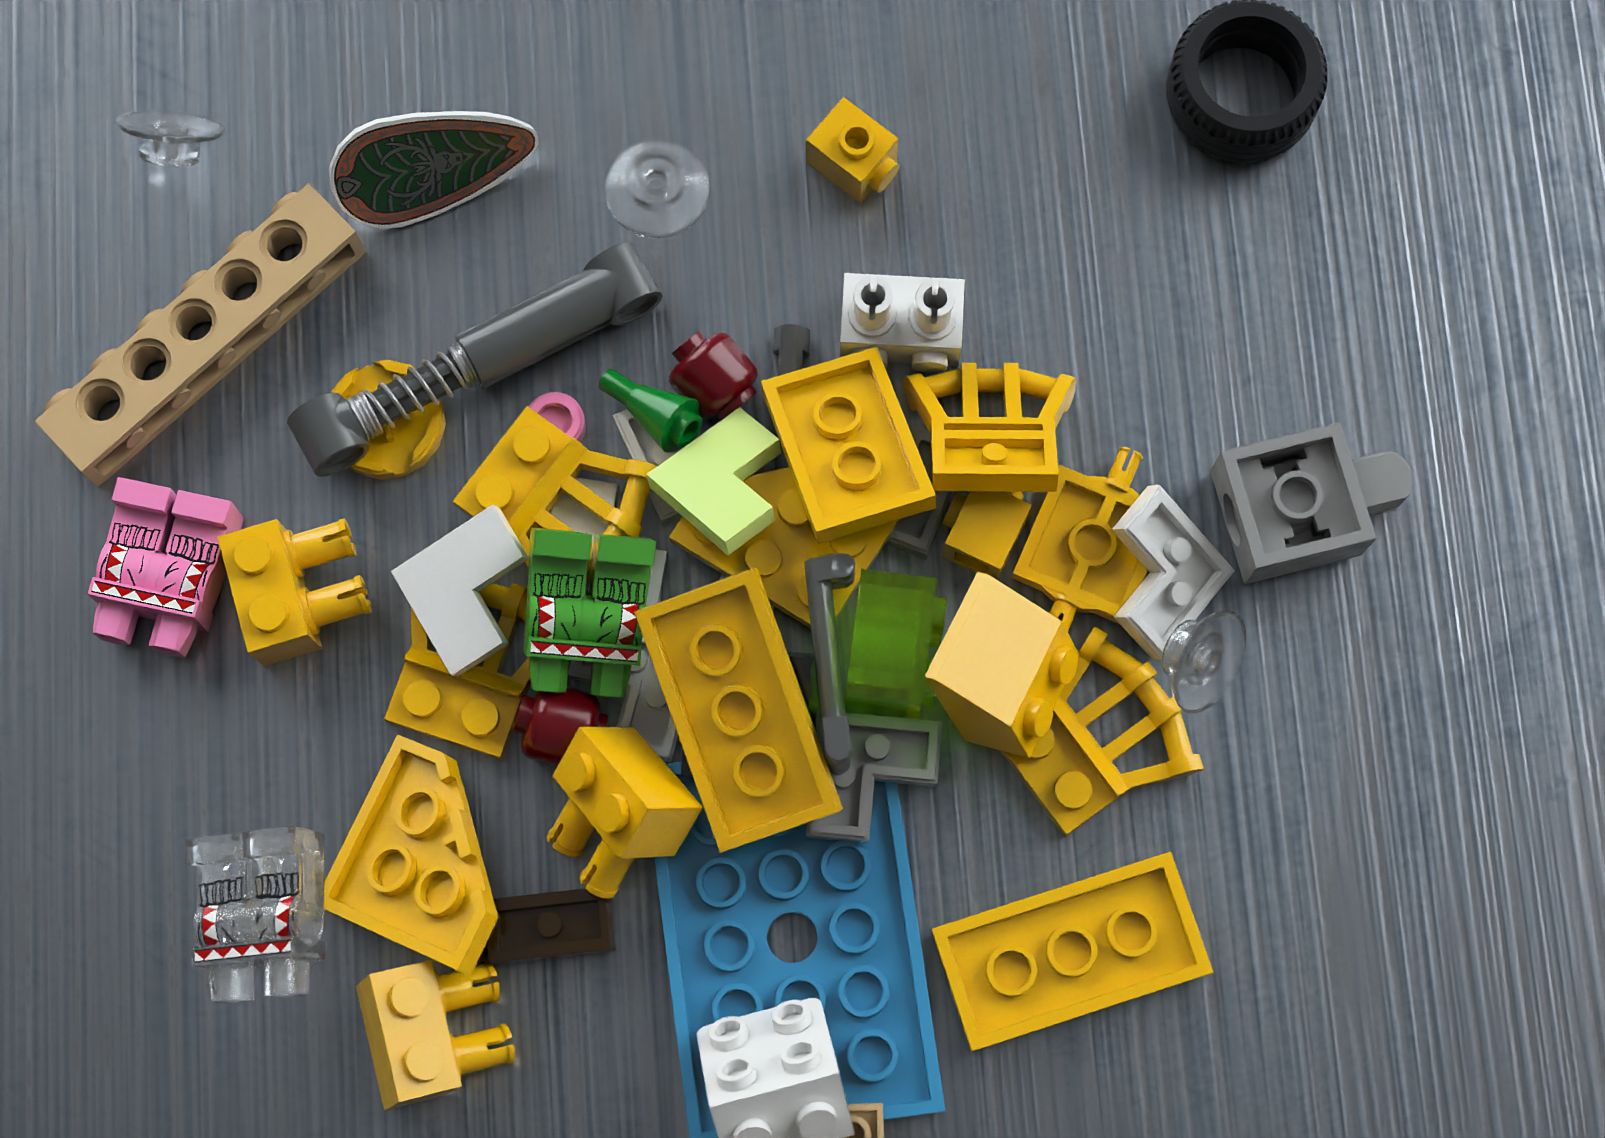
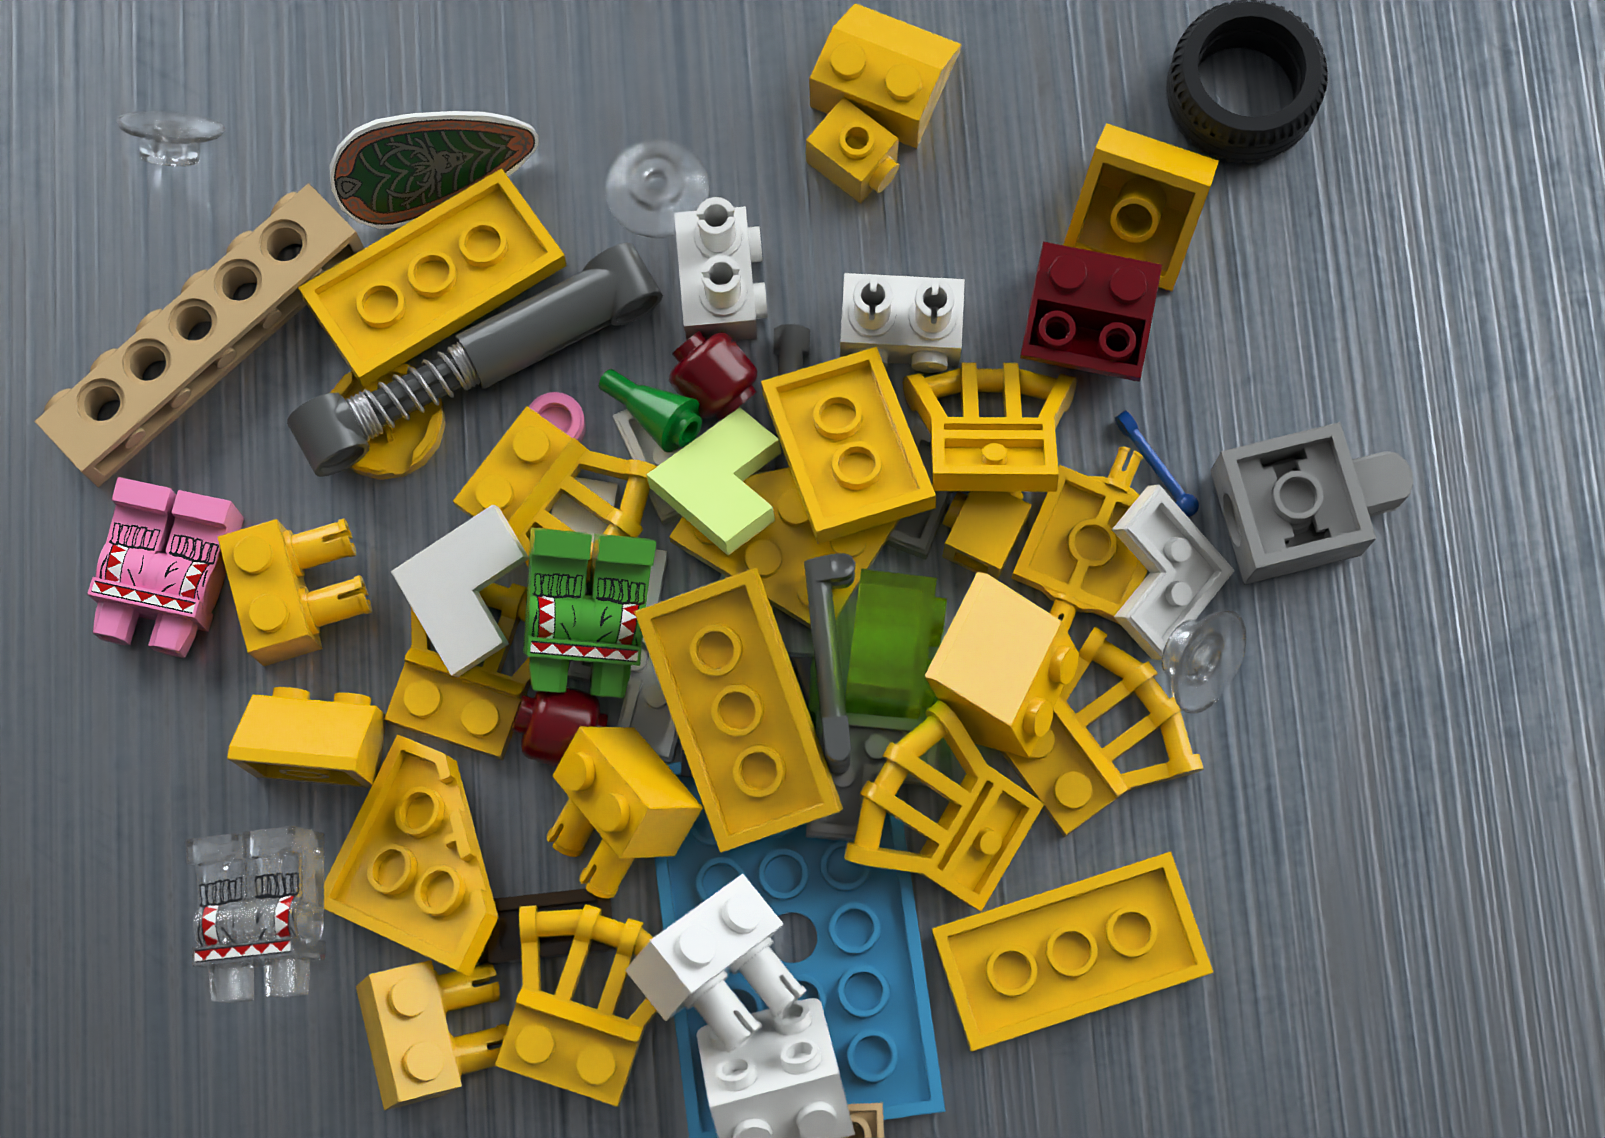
(310, 739): none -> yellow slope
(432, 277): none -> yellow plate
(564, 1040): none -> yellow plate
(696, 954): none -> white brick
(716, 271): none -> white brick
(883, 70): none -> yellow slope
(975, 832): none -> yellow plate
(1091, 311): none -> dark red slope
(1129, 427): none -> blue hinge
(1141, 200): none -> yellow slope

